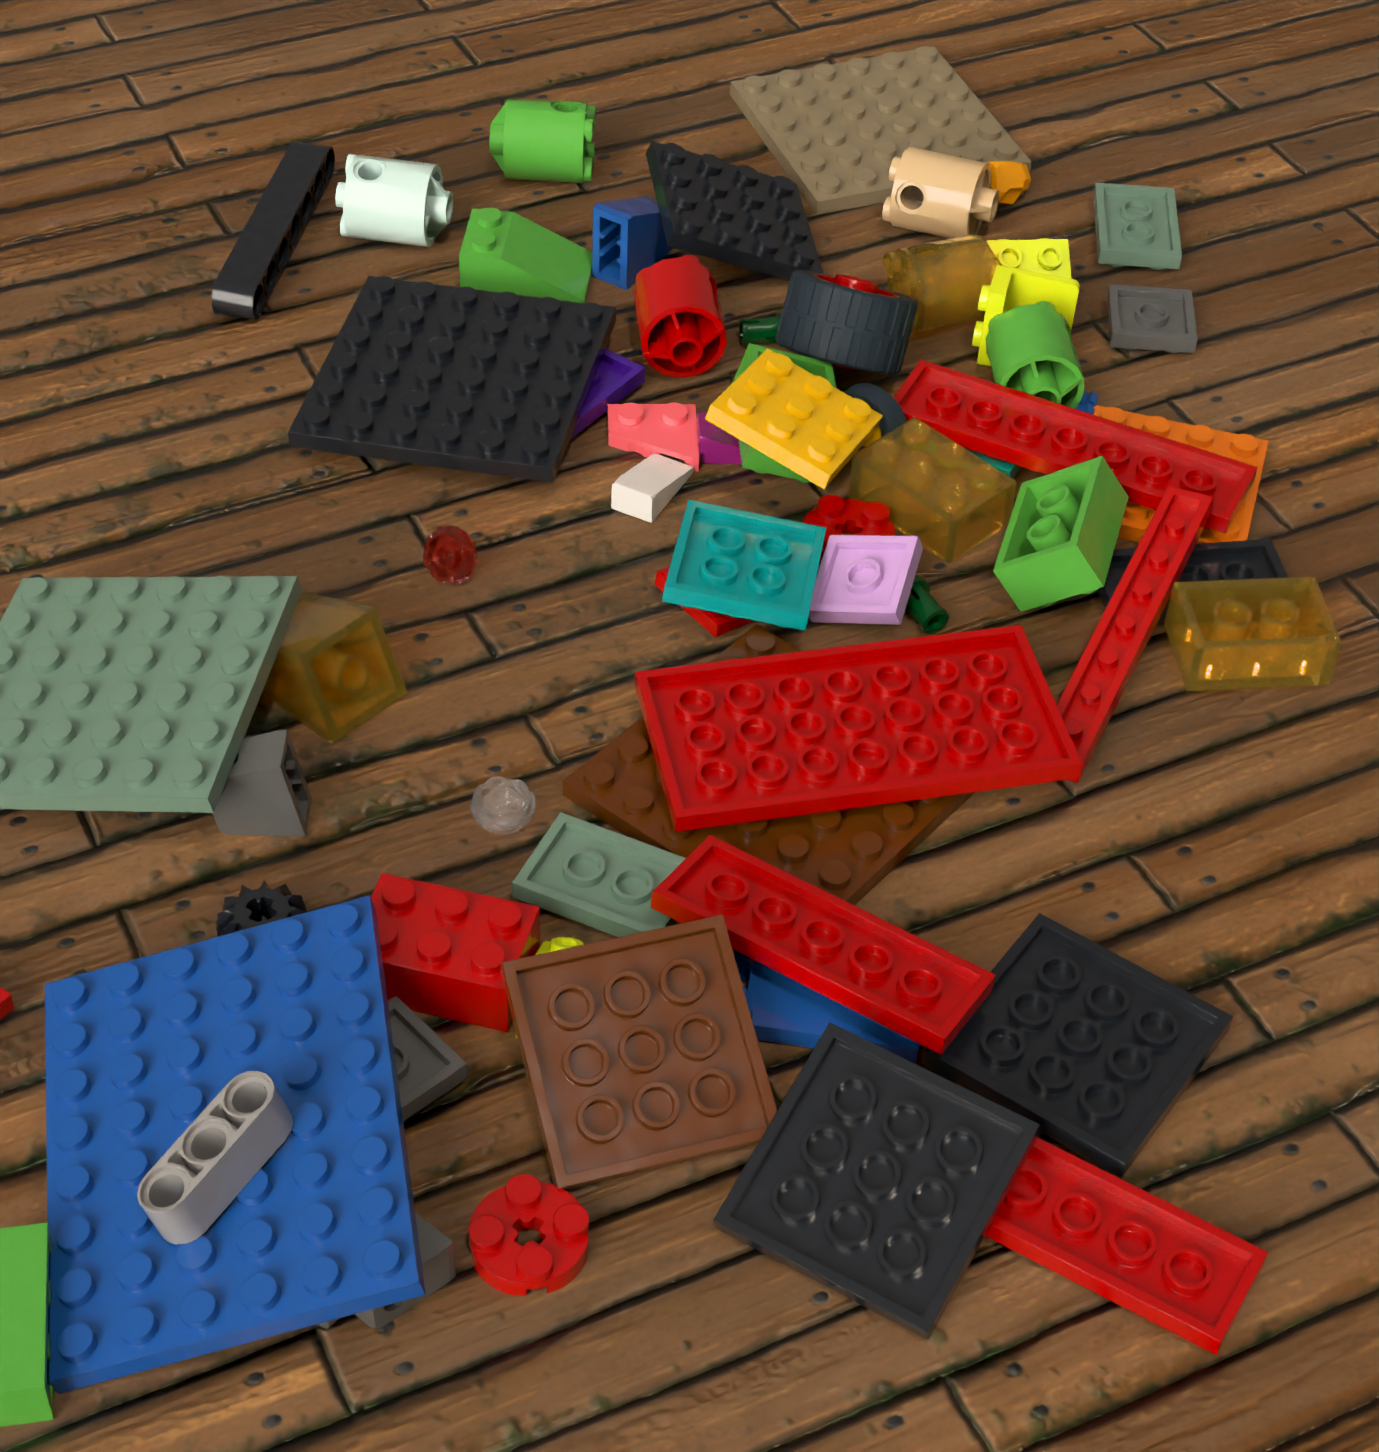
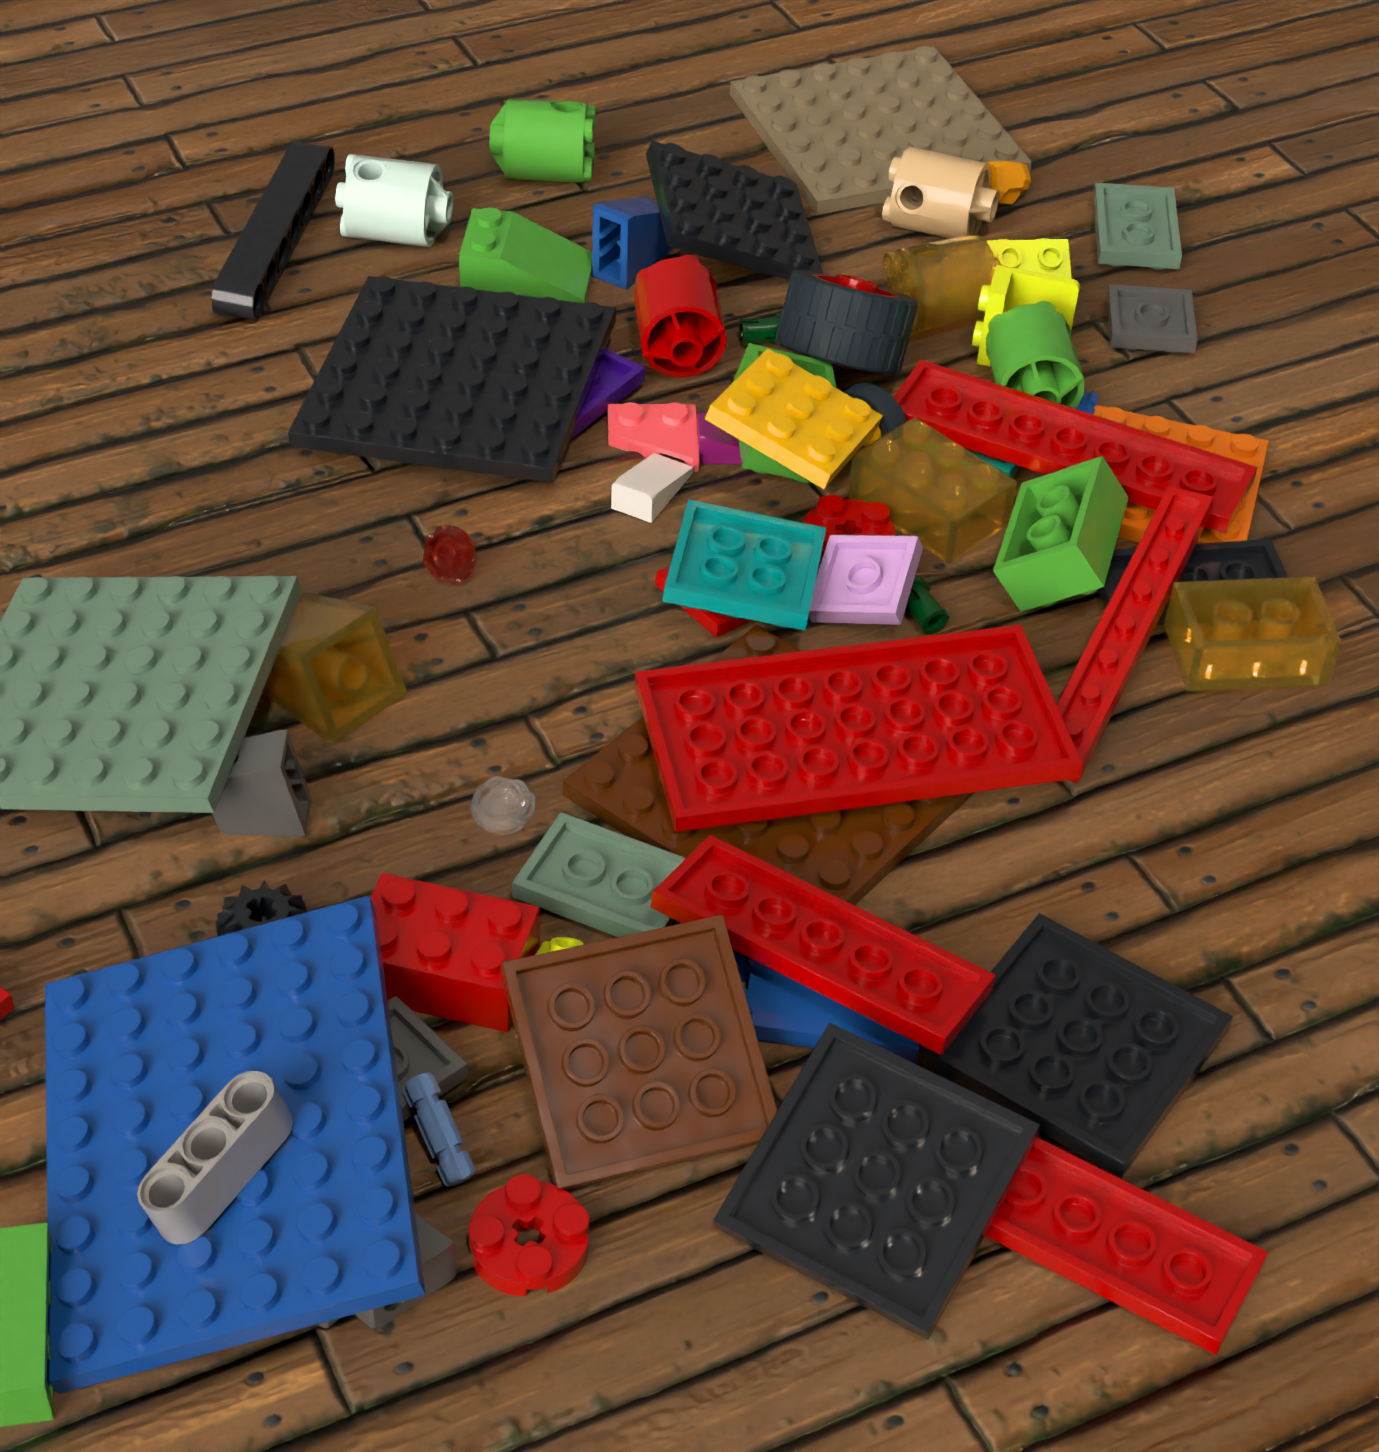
(438, 1129): none -> medium blue axle

